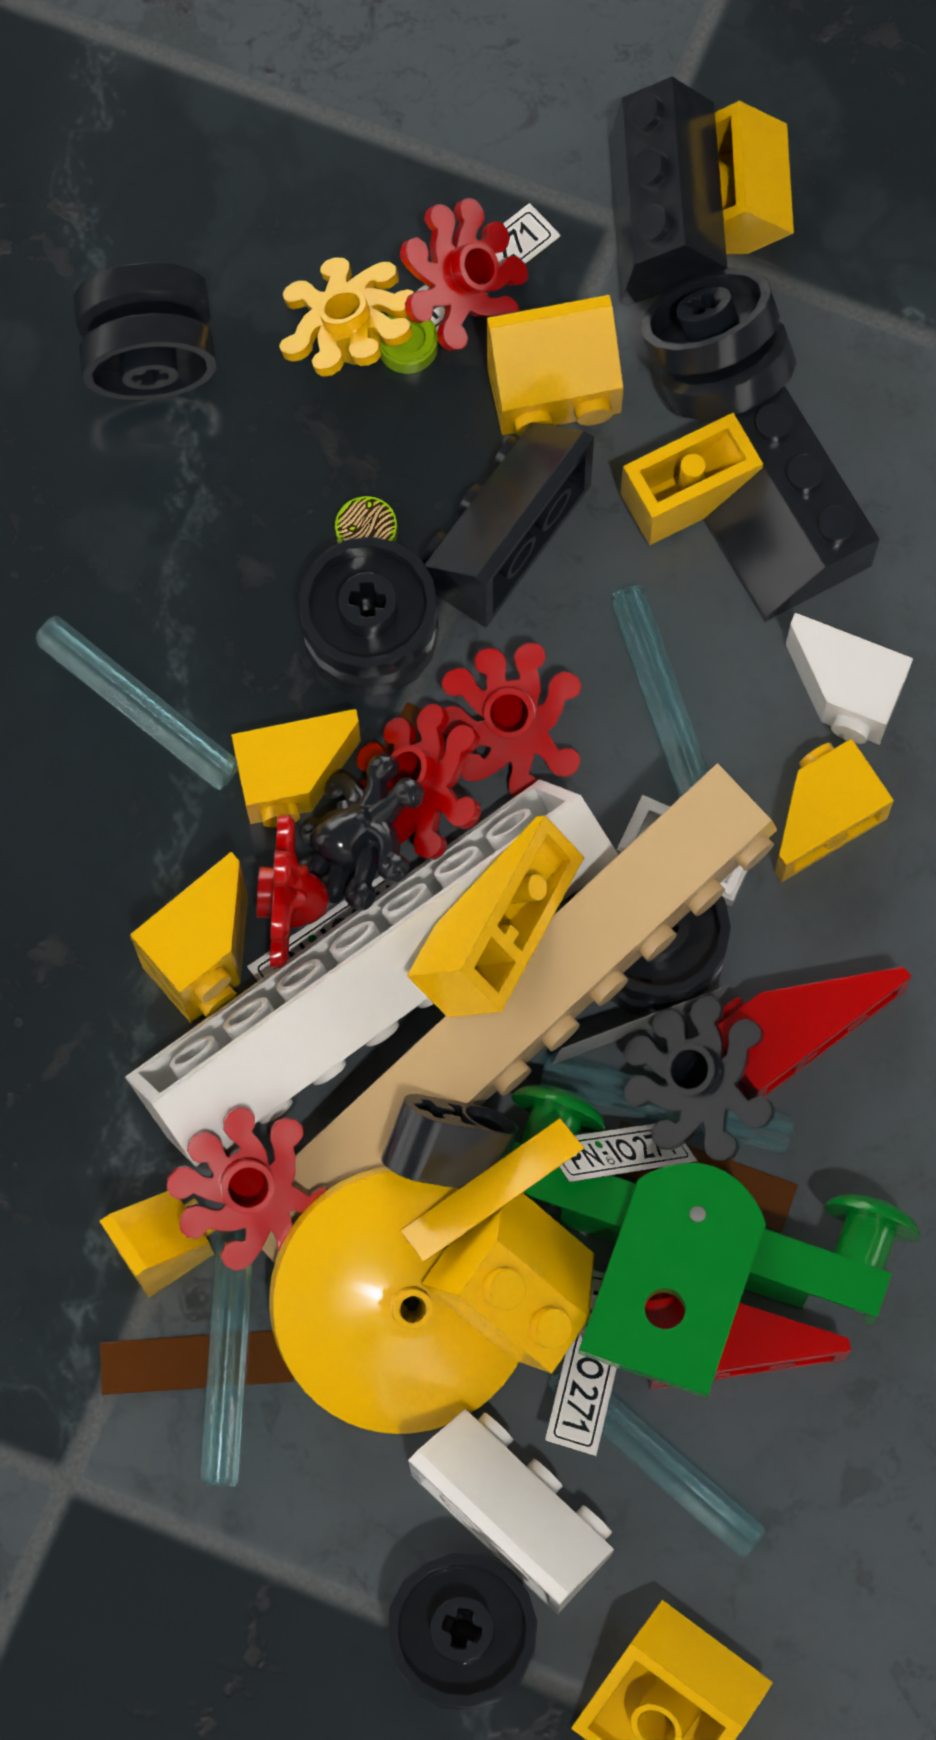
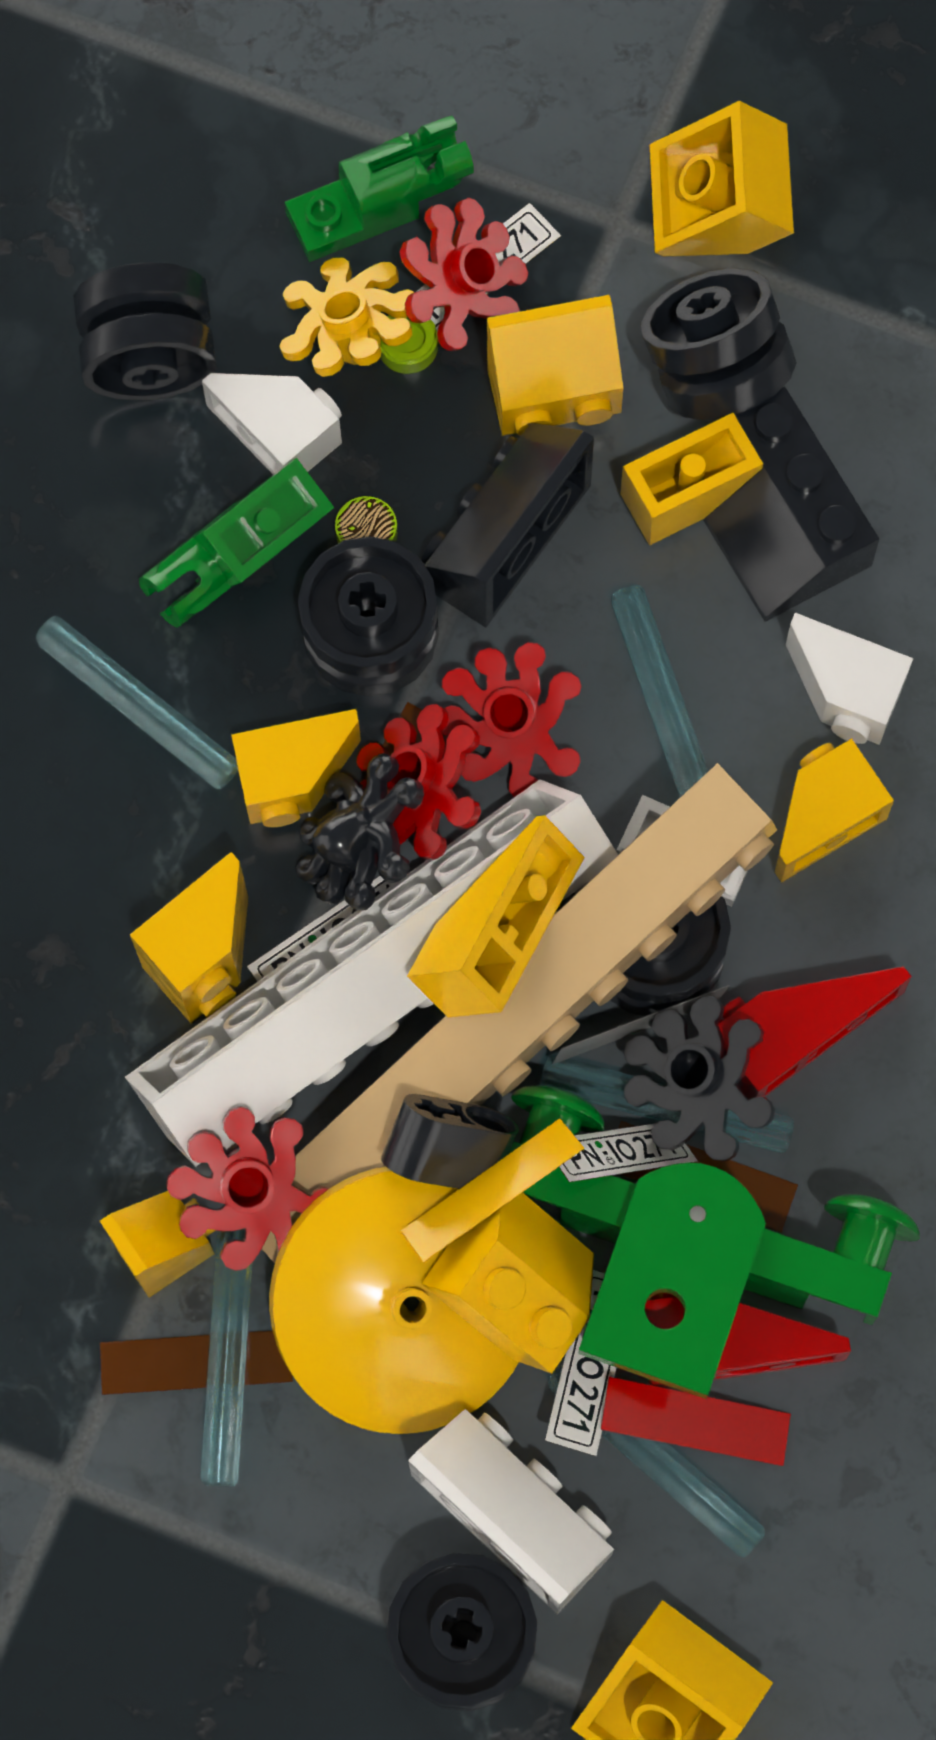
(239, 540): none -> green plate
(275, 417): none -> white slope
(288, 893): red animal -> none
(379, 189): none -> green plate
(665, 189): black slope -> none
(695, 1421): none -> red sticker

